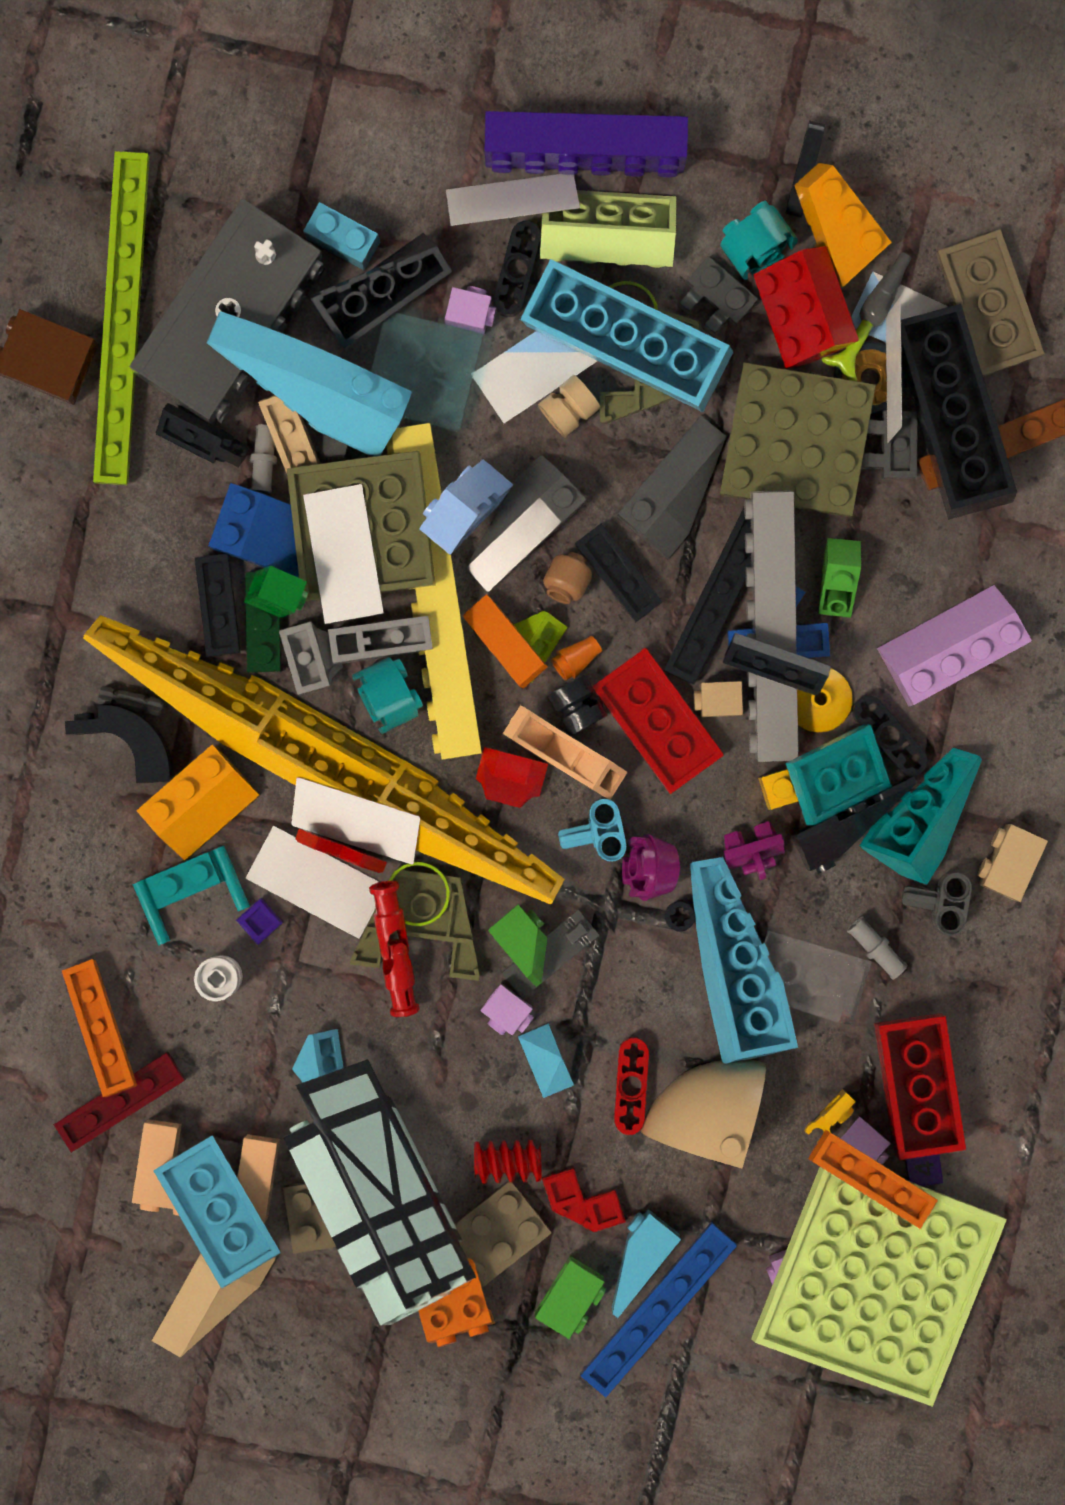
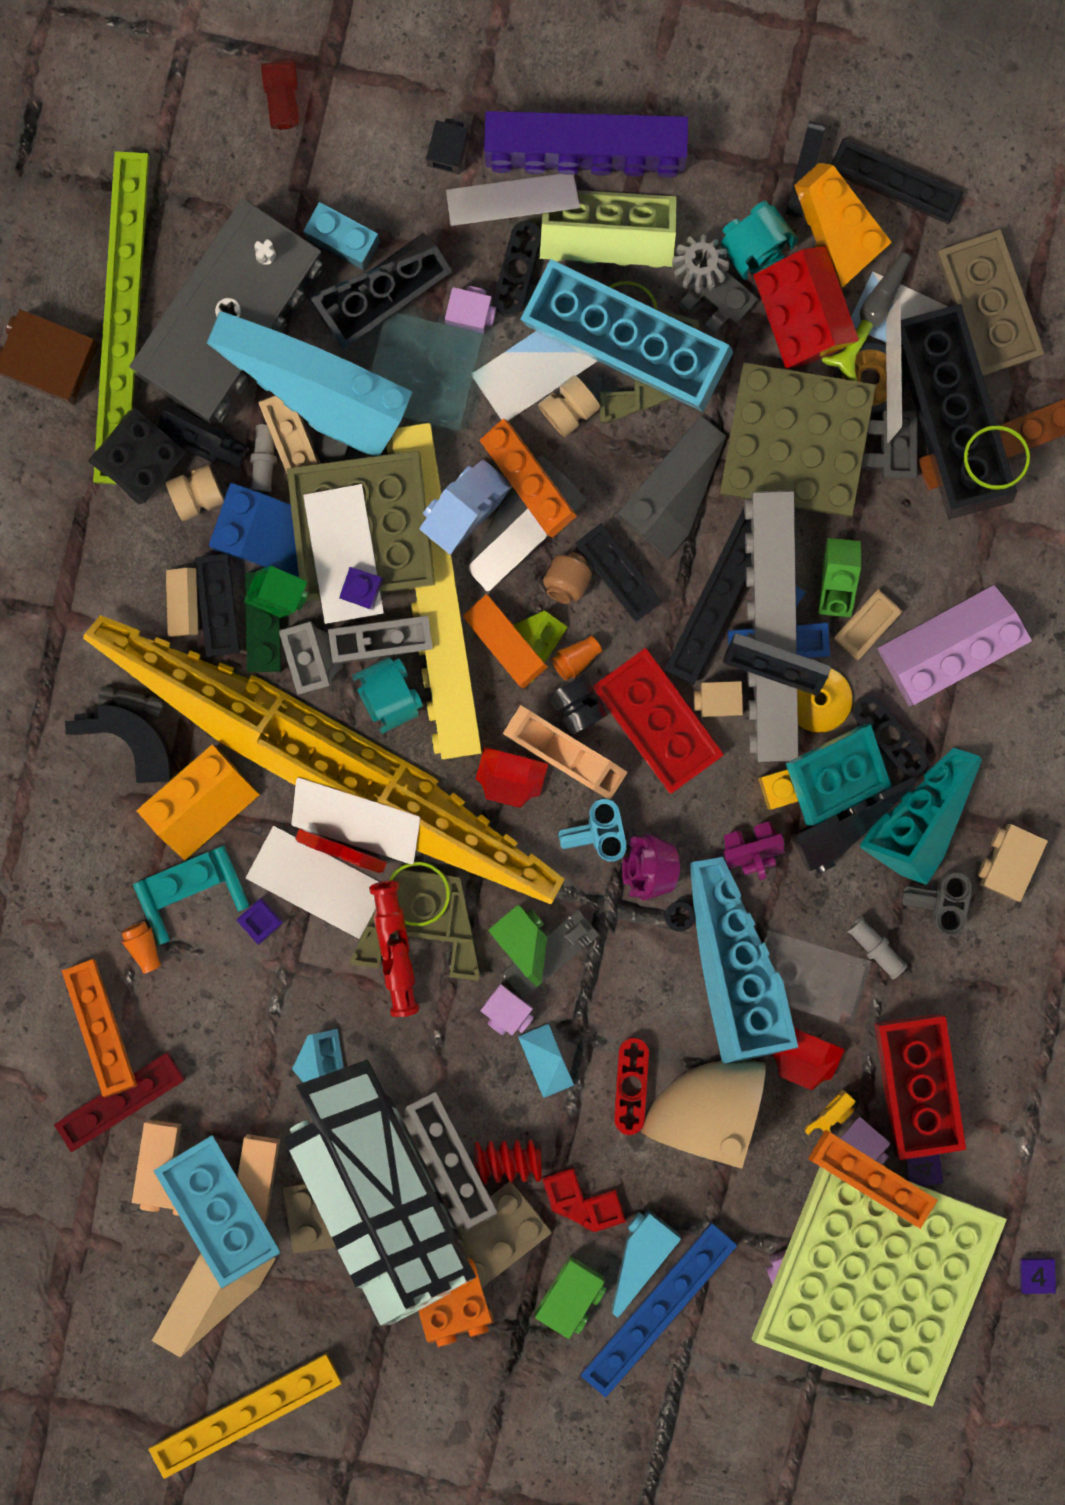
(137, 456): none -> black brick
(141, 945): none -> orange cone
(182, 602): none -> tan tile
(195, 492): none -> tan wheel
(218, 978): white wheel -> none
(245, 1415): none -> yellow plate
(280, 86): none -> clear red piece
(361, 588): none -> dark purple plate
(447, 146): none -> black brick
(449, 1161): none -> light grey brick
(528, 478): none -> orange plate
(700, 251): none -> light grey gear
(810, 1062): none -> red slope
(867, 624): none -> tan tile
(896, 181): none -> black tile
(994, 486): none -> lime piece
(1037, 1275): none -> dark purple tile

